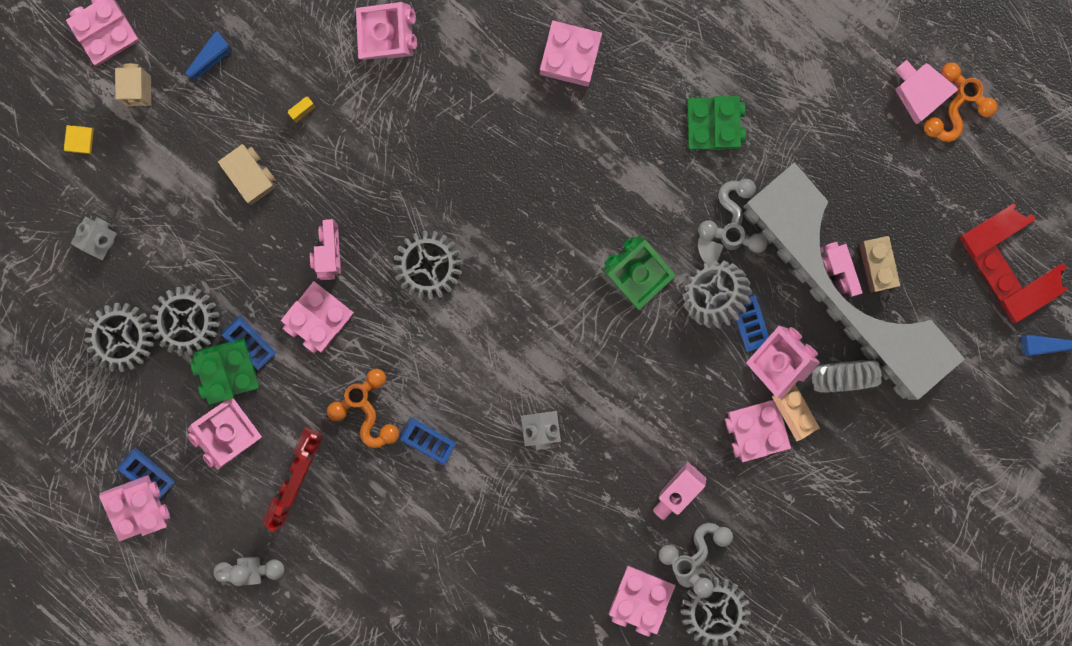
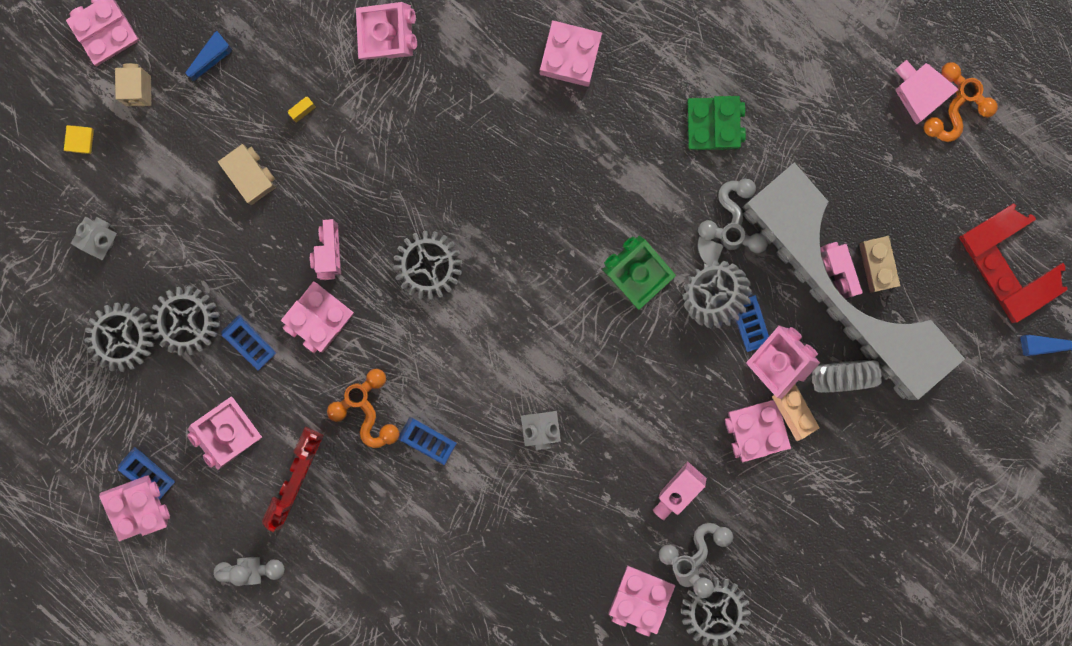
(224, 371): green plate -> none

